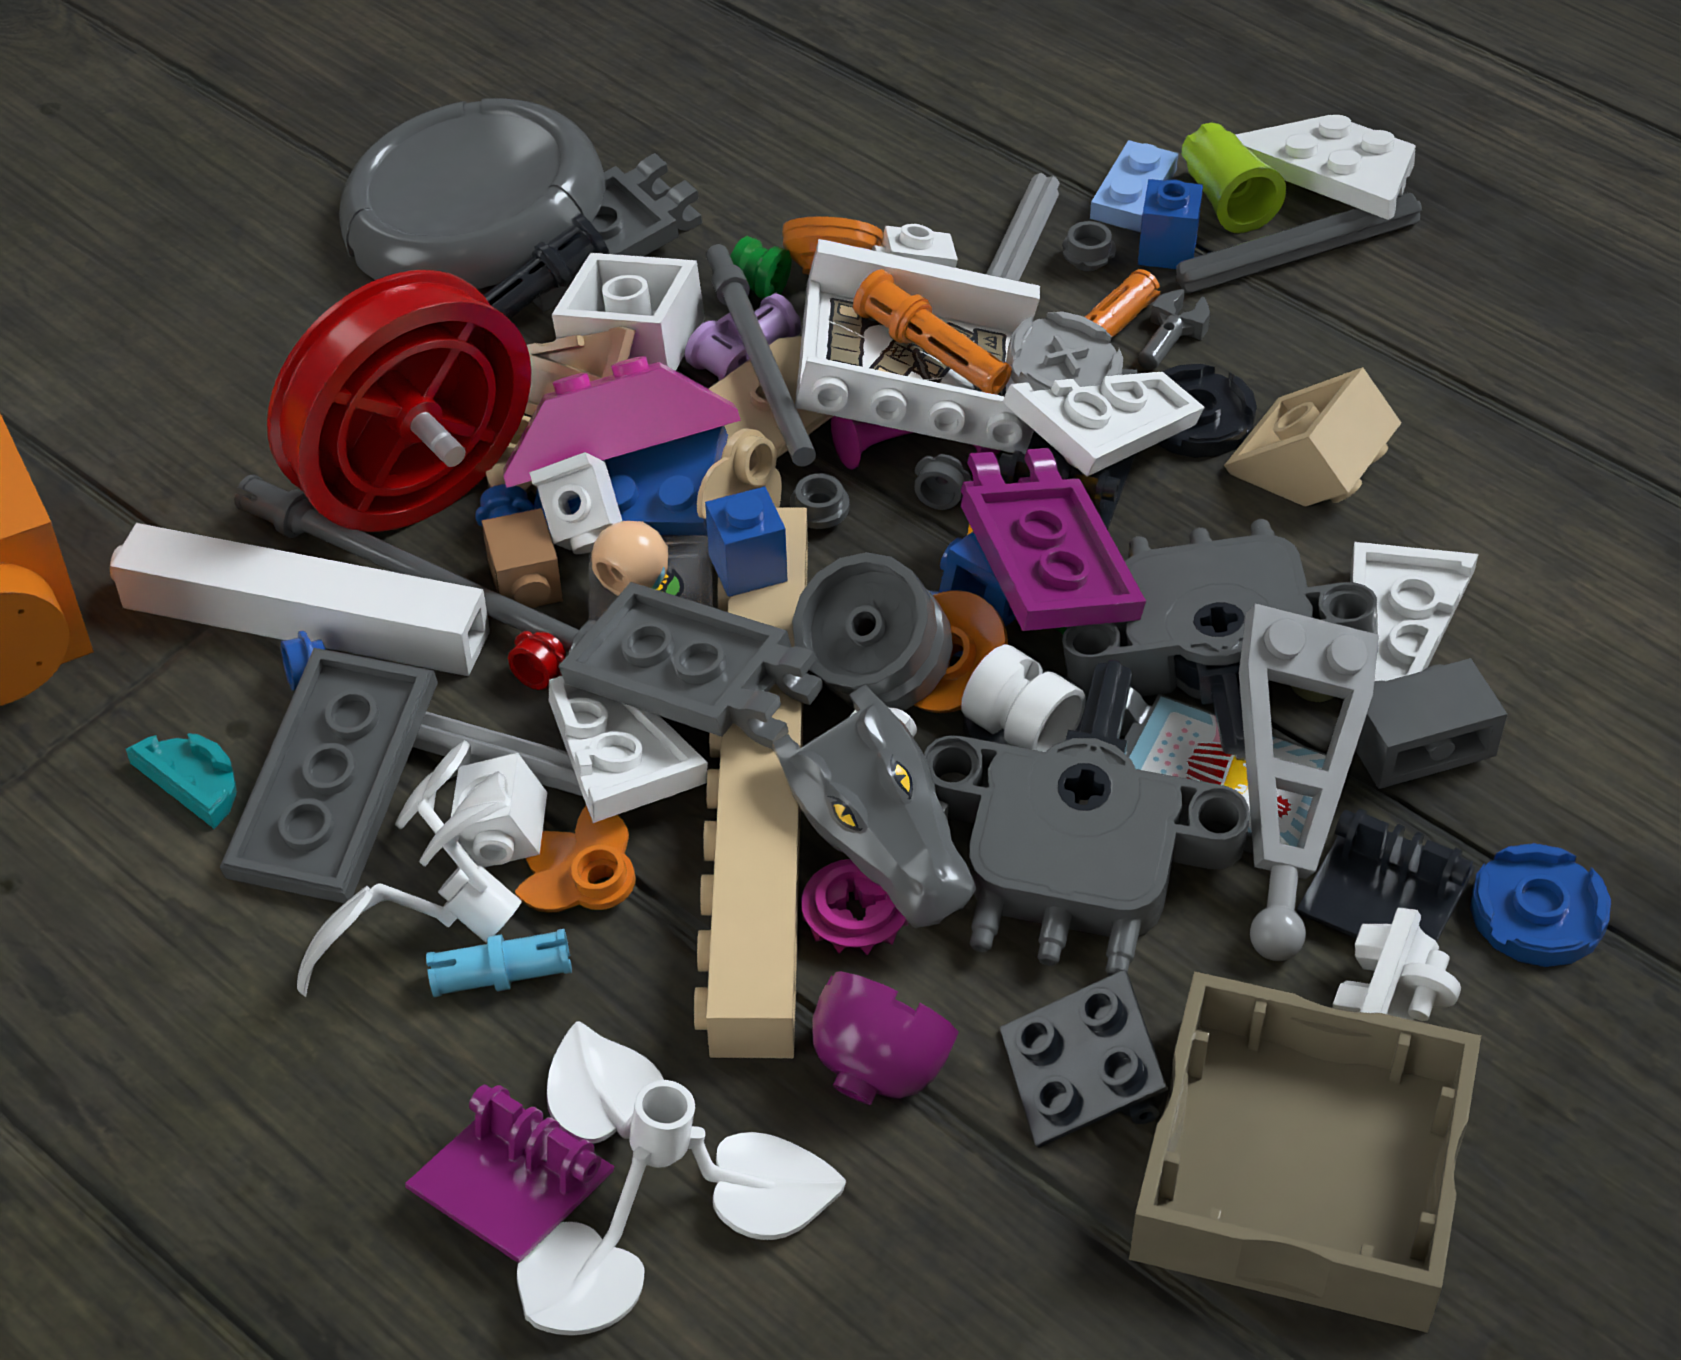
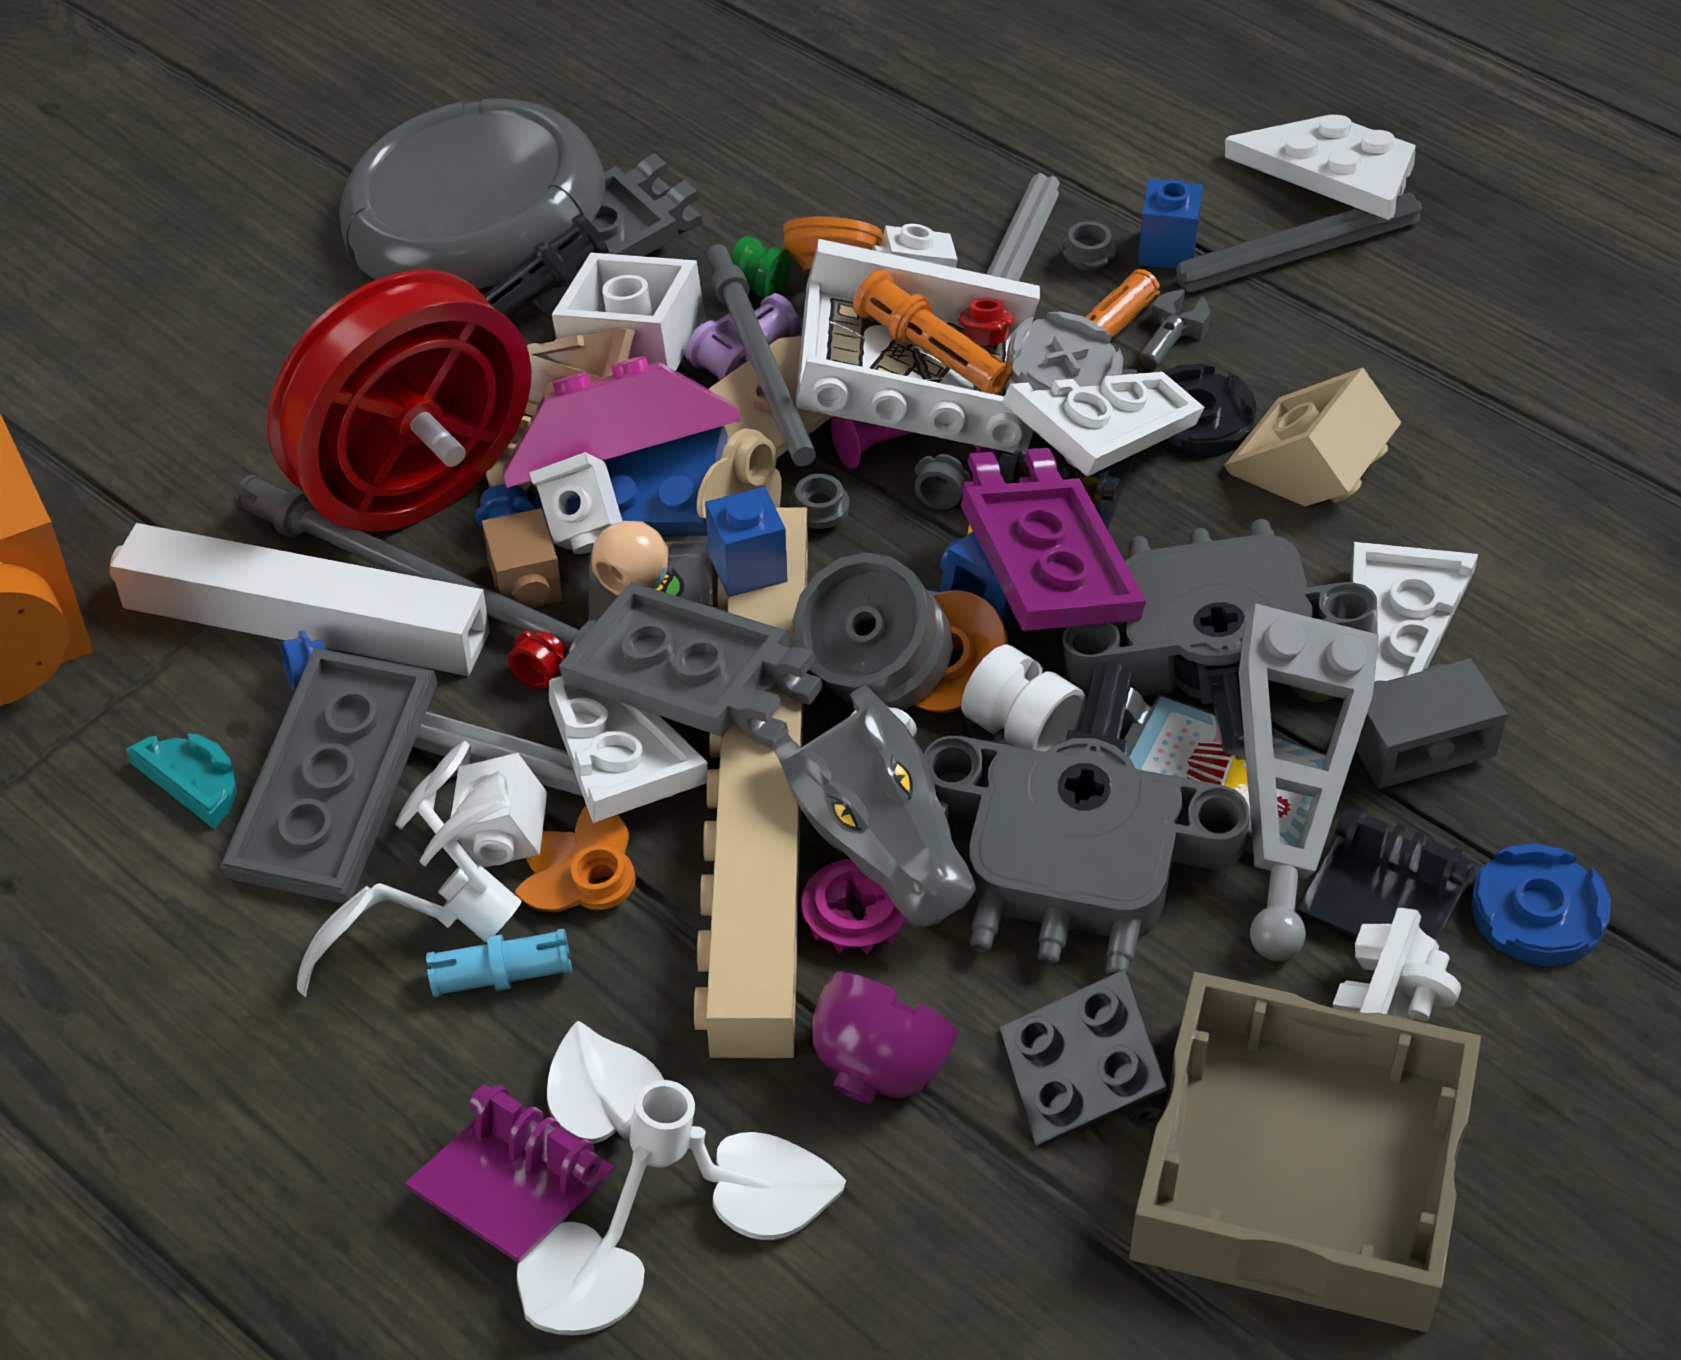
(986, 321): none -> red plate
(1124, 188): light blue plate -> none
(1234, 180): lime plant -> none

